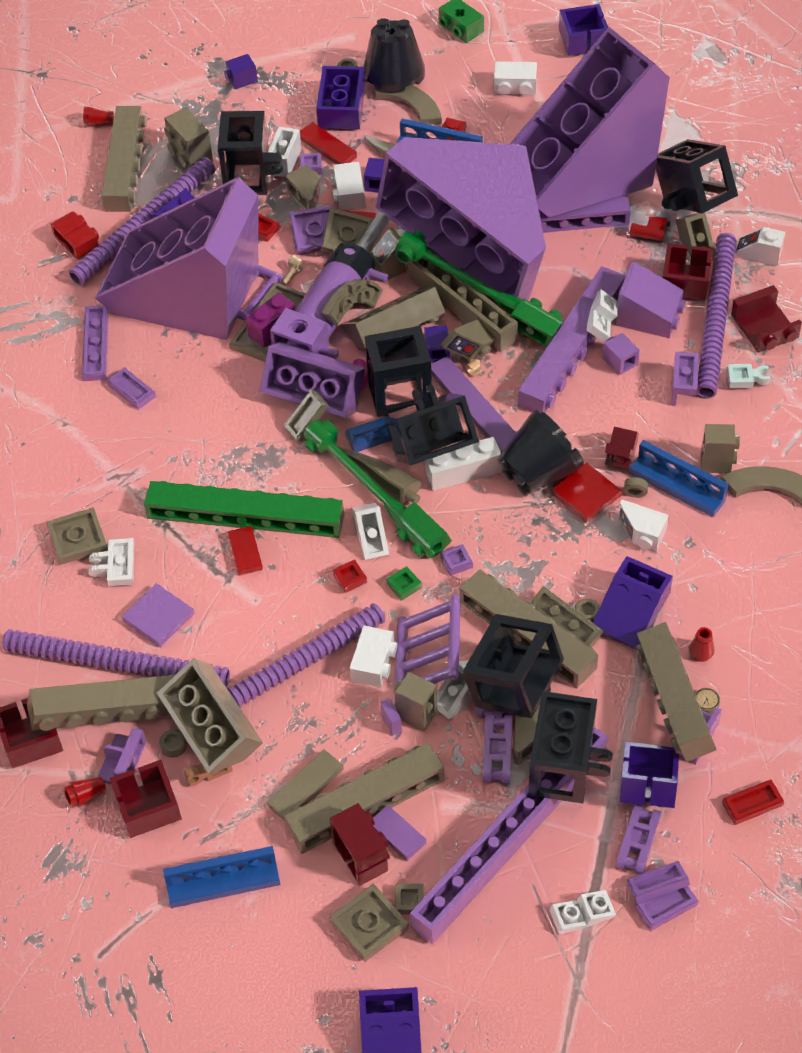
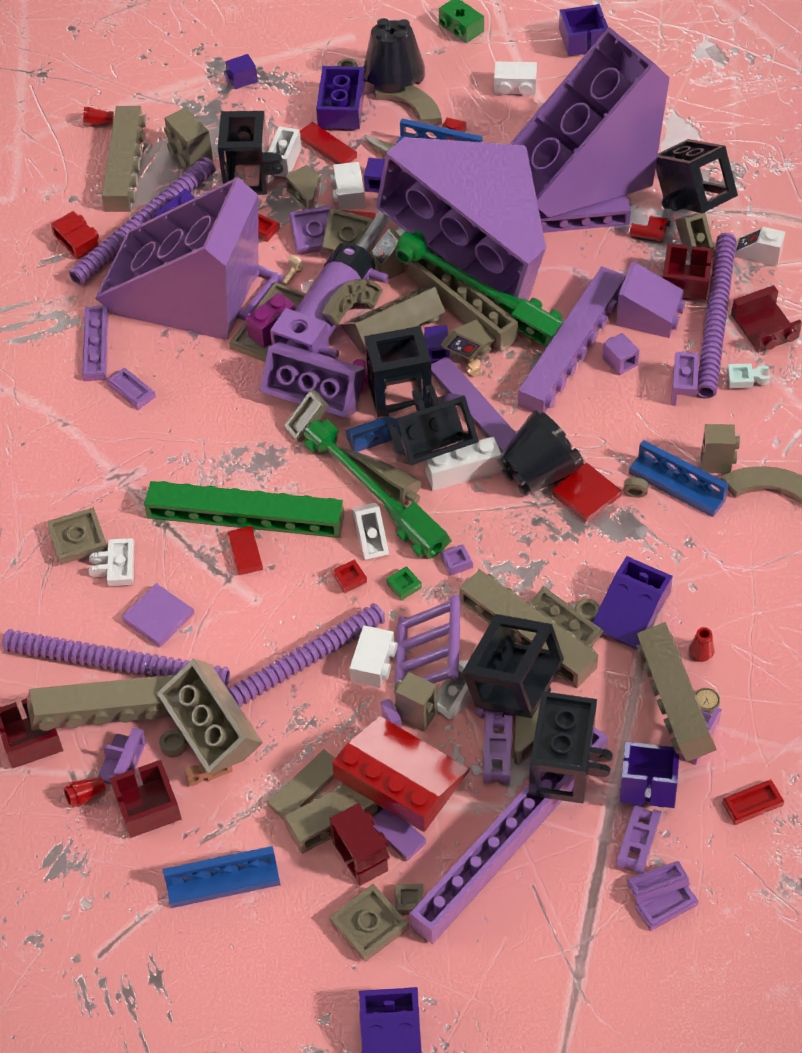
(312, 160): medium lavender tile -> none
(399, 772): none -> red slope
(582, 913): white slope -> none
(601, 314): white slope -> none
(621, 447): dark red brick -> none
(643, 525): white slope -> none

